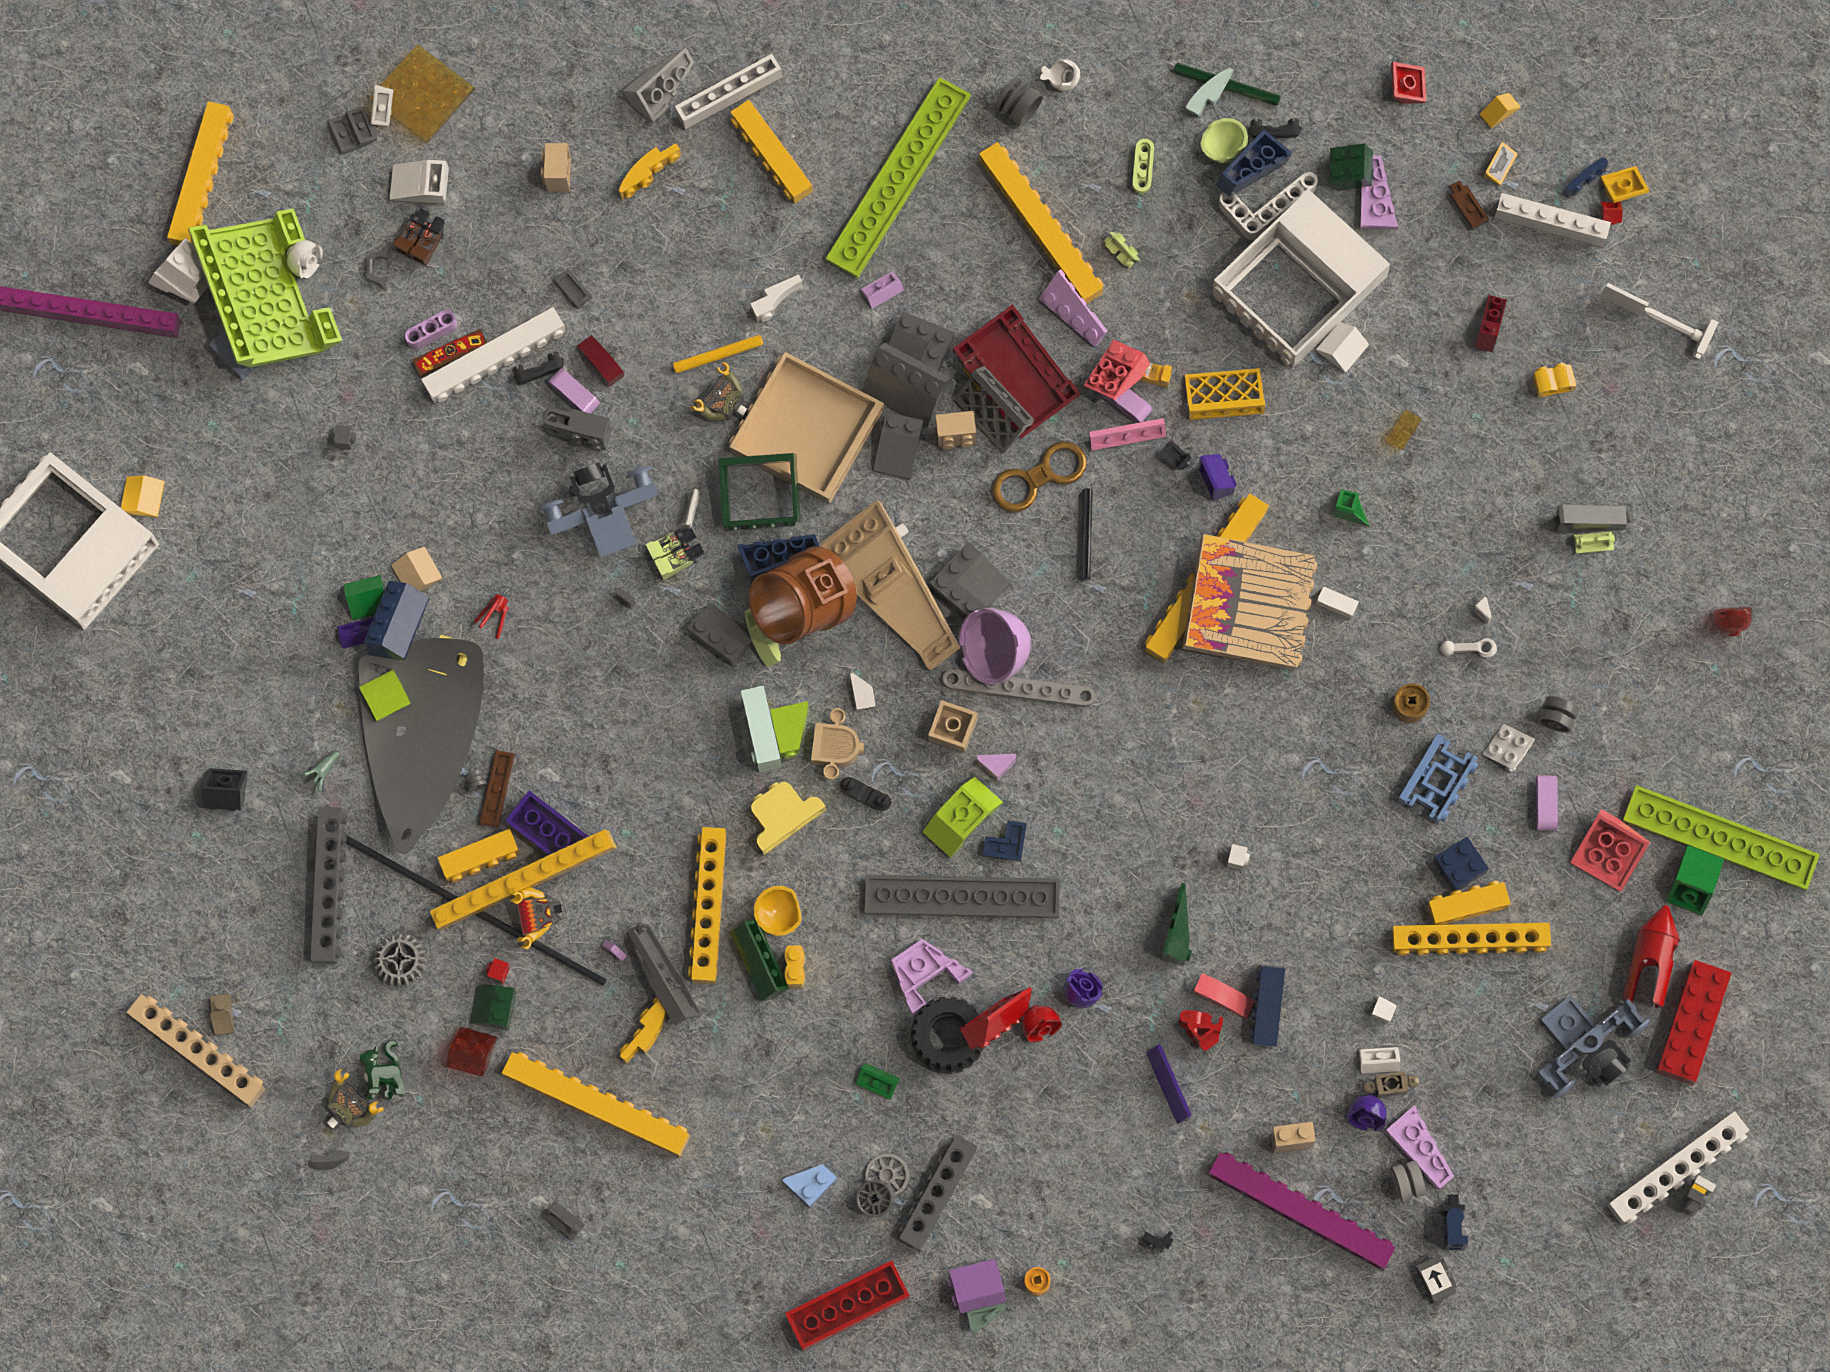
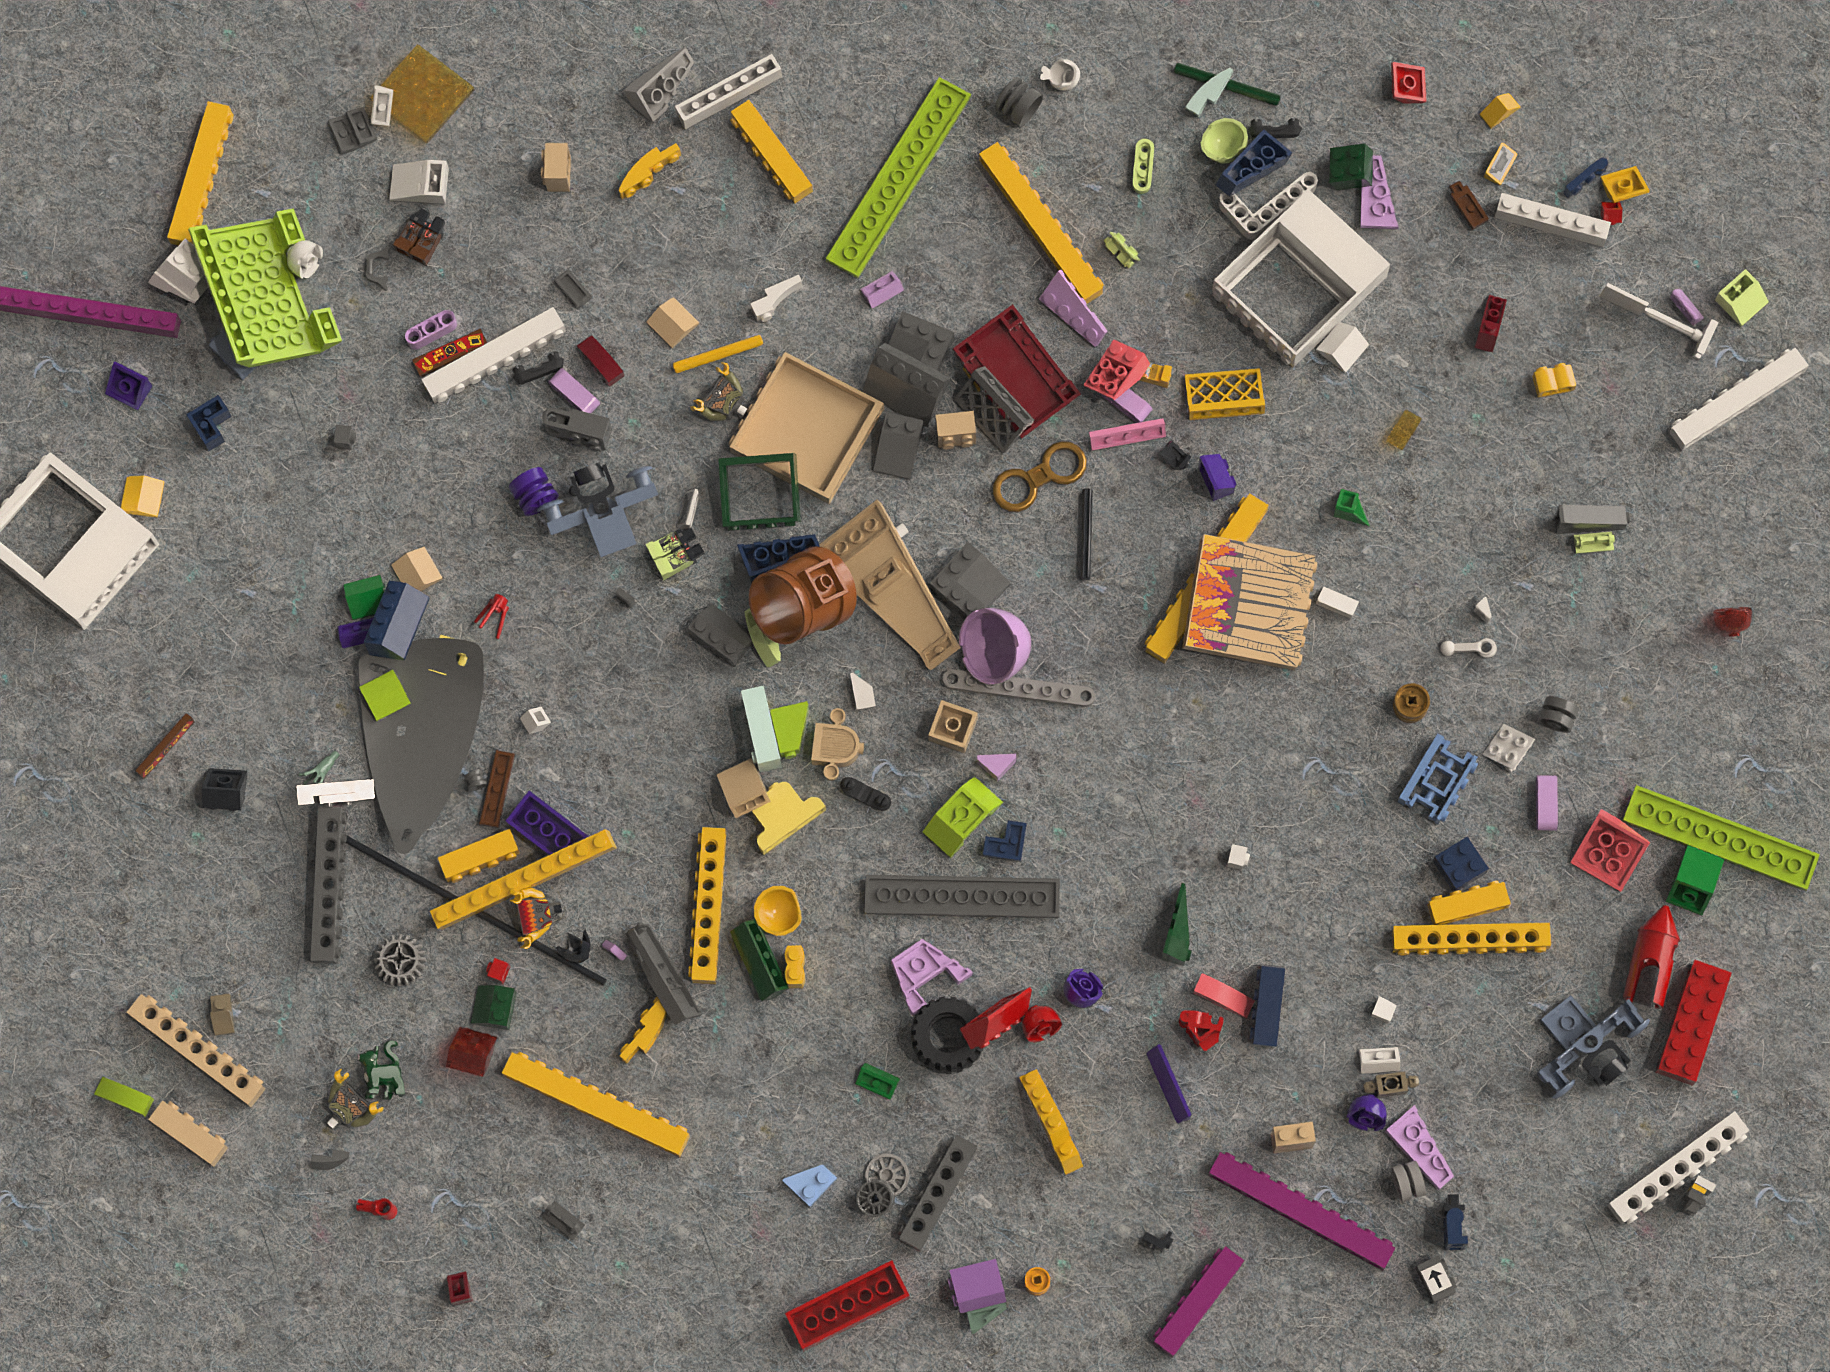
(124, 1096): none -> lime slope
(127, 386): none -> dark purple slope
(165, 746): none -> reddish brown tile
(188, 1133): none -> tan brick
(205, 420): none -> dark blue brick
(335, 792): none -> bracket
(376, 1208): none -> red pin
(459, 1288): none -> dark red slope
(532, 490): none -> dark purple wheel
(535, 720): none -> white plate
(577, 950): none -> black piece
(672, 322): none -> tan slope
(743, 788): none -> tan brick
(1052, 1122): none -> yellow arch
(1198, 1302): none -> magenta brick
(1686, 306): none -> lavender slope
(1738, 399): none -> white brick
(1742, 298): none -> yellowish green slope

